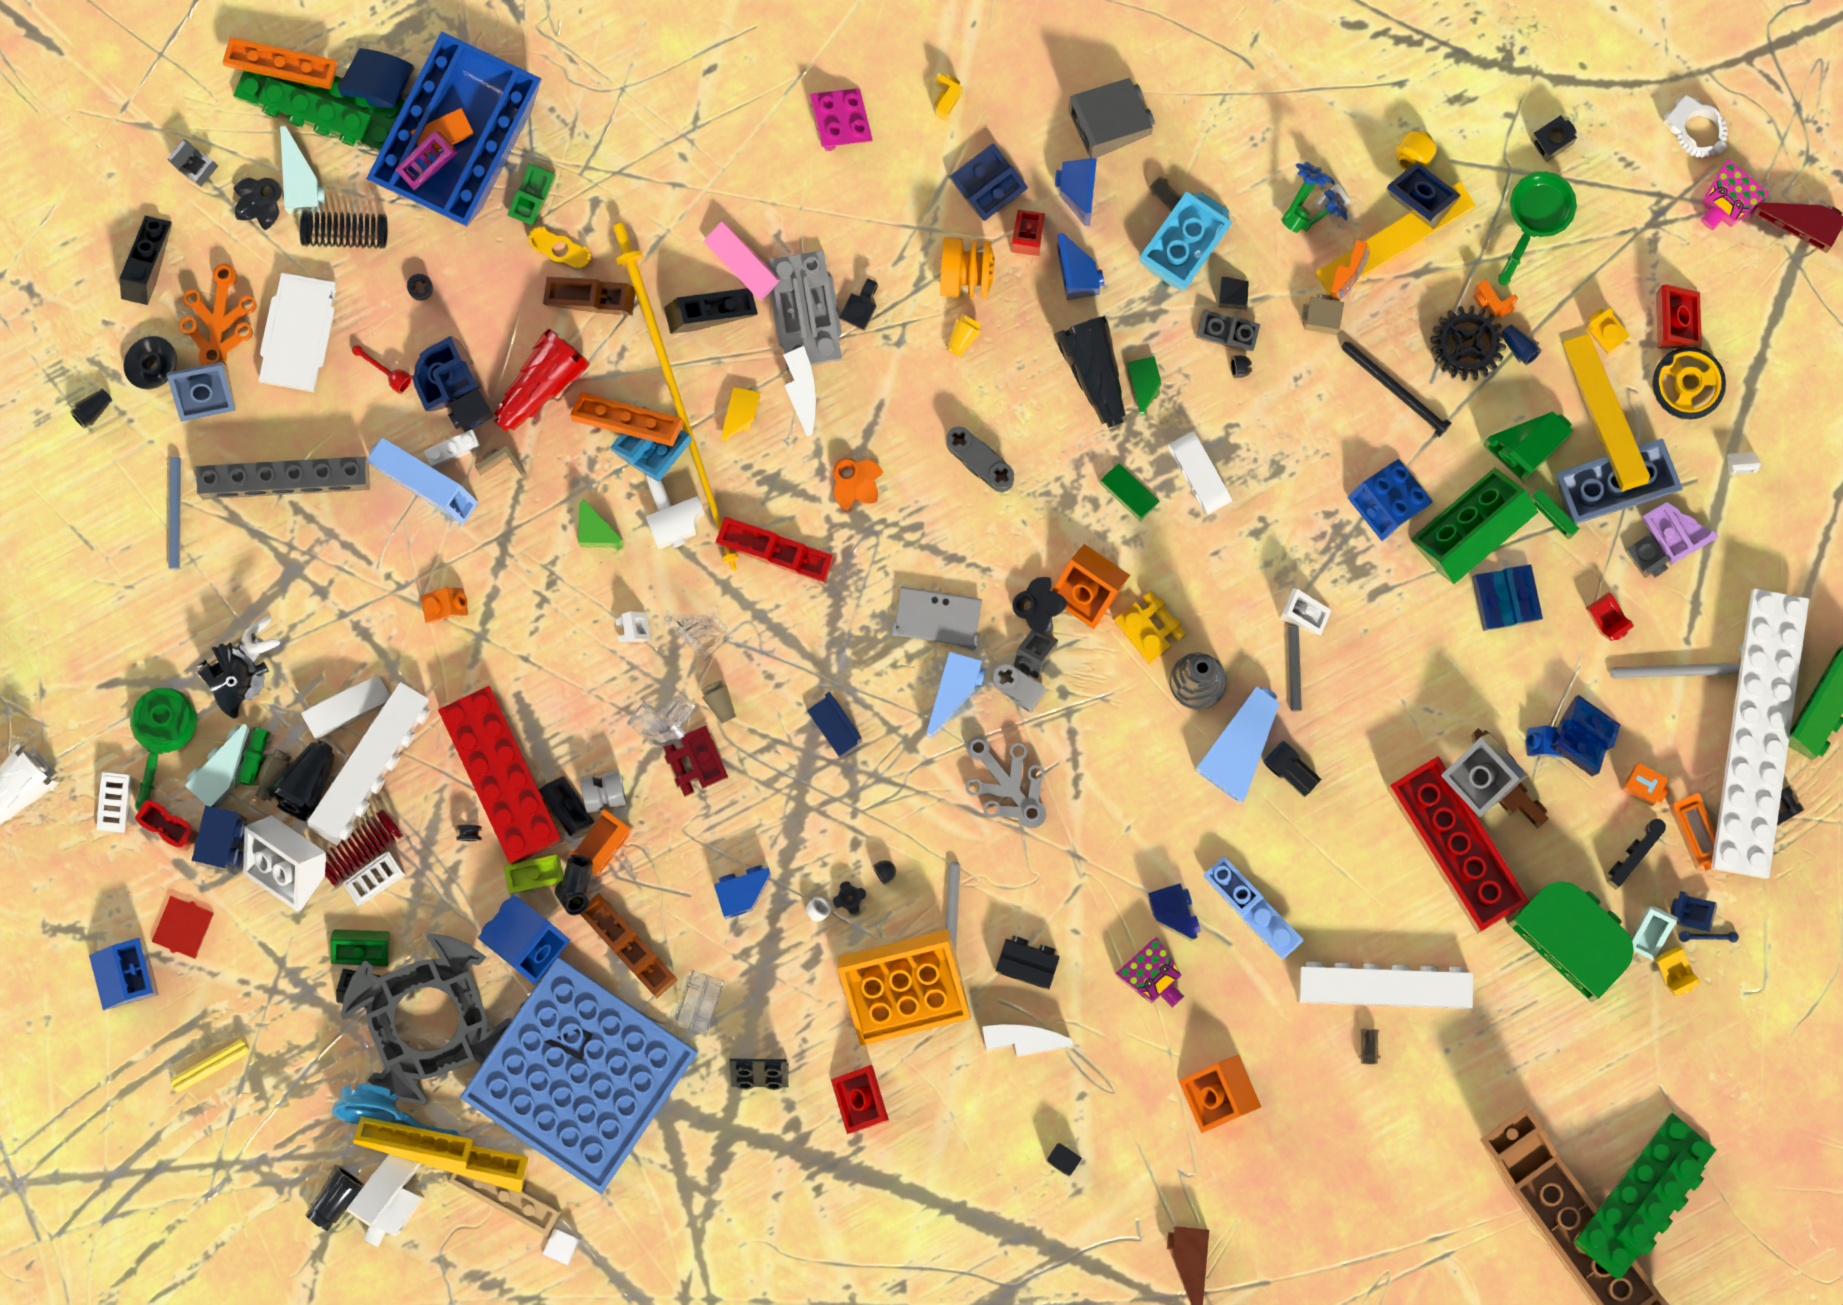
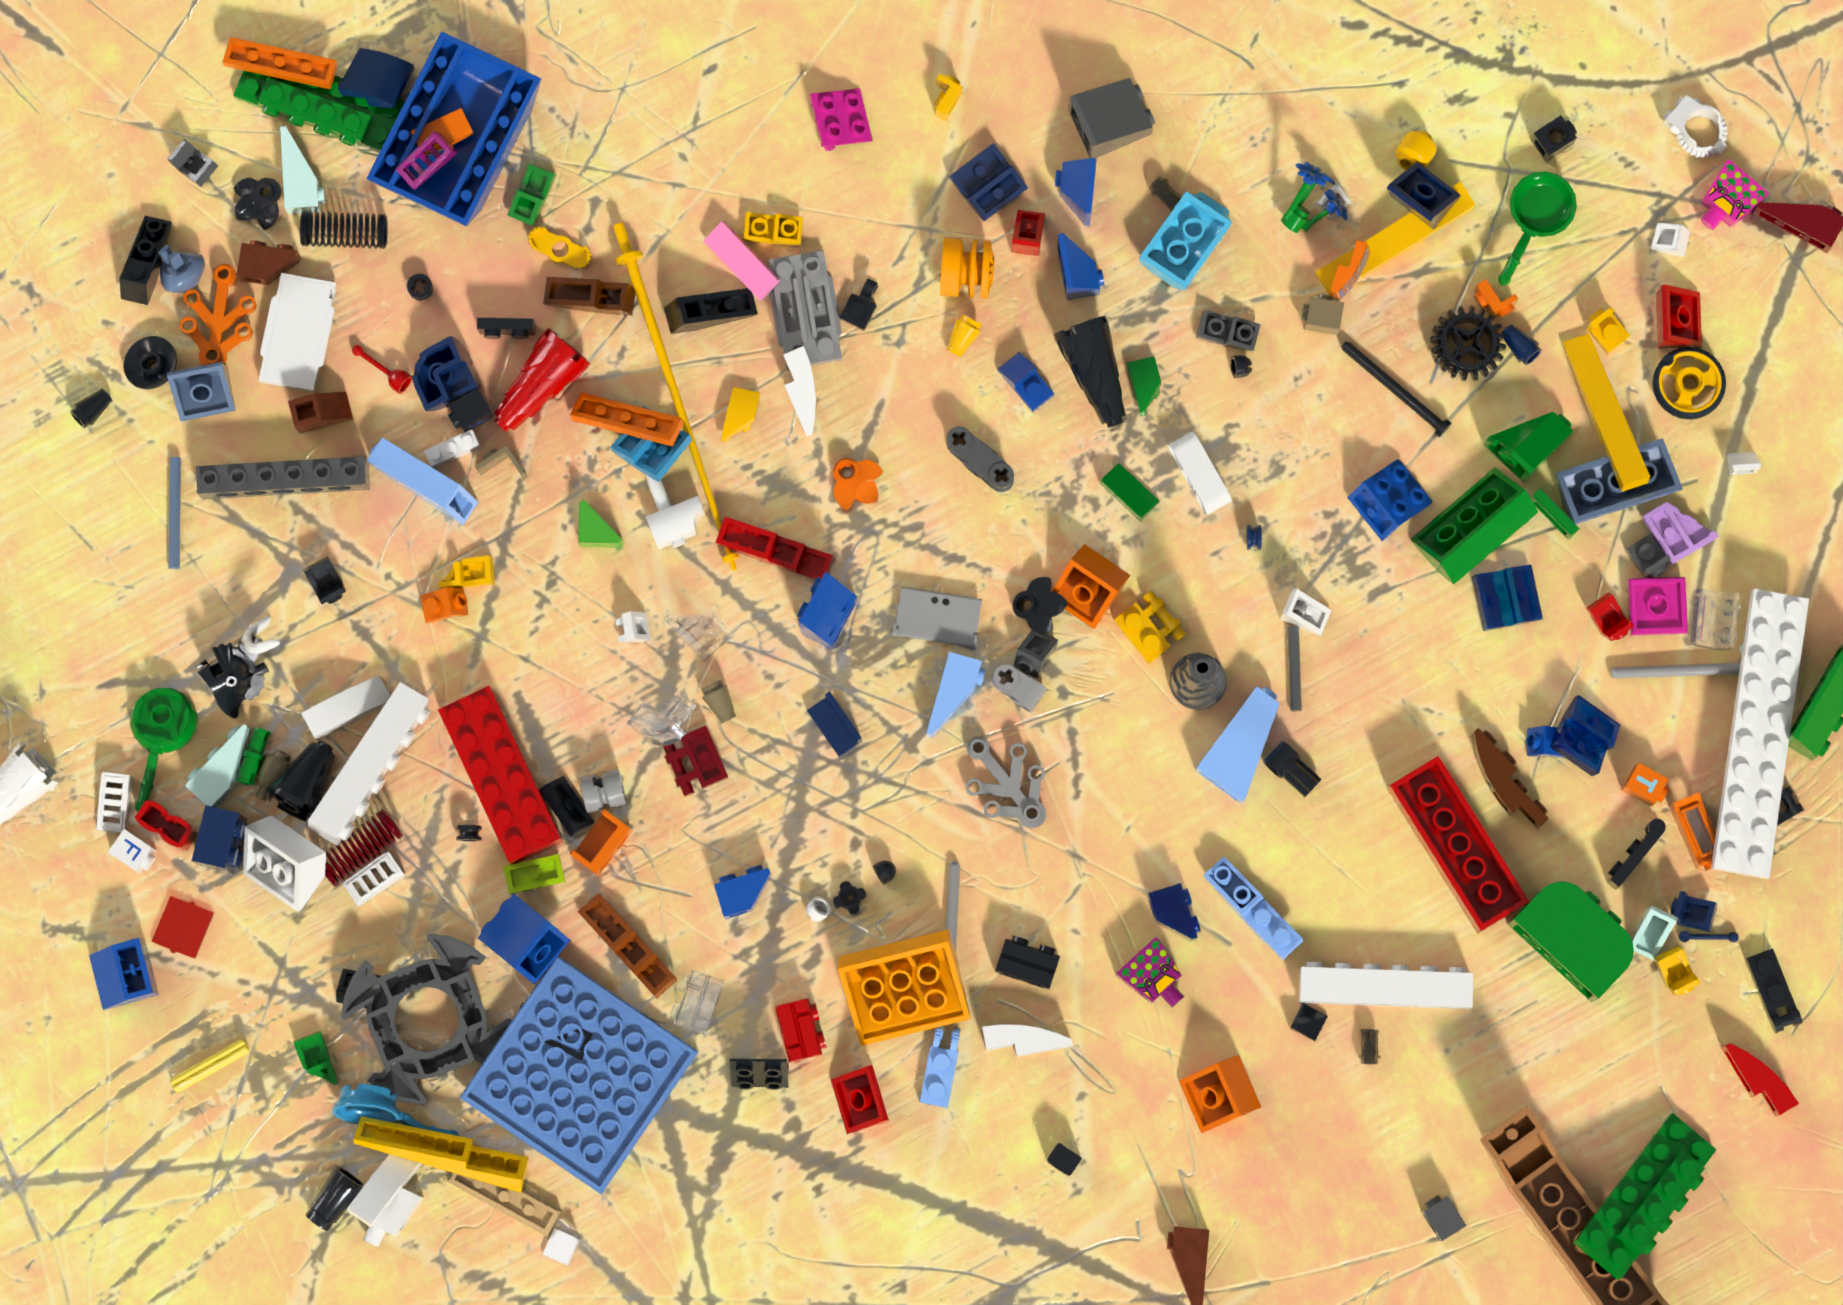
(133, 852): none -> white brick
(180, 270): none -> sand blue piece
(263, 263): none -> copper slope
(315, 1057): none -> green slope
(320, 410): none -> copper slope
(325, 581): none -> black bracket
(355, 946): green slope -> none
(470, 573): none -> yellow slope
(495, 327): none -> black plate
(573, 887): black piece -> none
(772, 229): none -> yellow slope
(799, 1030): none -> red brick
(826, 611): none -> blue slope
(940, 1070): none -> light blue hinge
(1026, 381): none -> blue slope
(1233, 293): black slope -> none
(1253, 537): none -> dark blue bush
(1308, 1022): none -> black slope
(1443, 1217): none -> dark grey brick
(1484, 775): light grey slope -> none
(1657, 606): none -> dark pink plate
(1670, 239): none -> white slope
(1715, 619): none -> clear bracket
(1760, 1079): none -> red slope
(1773, 990): none -> black plate

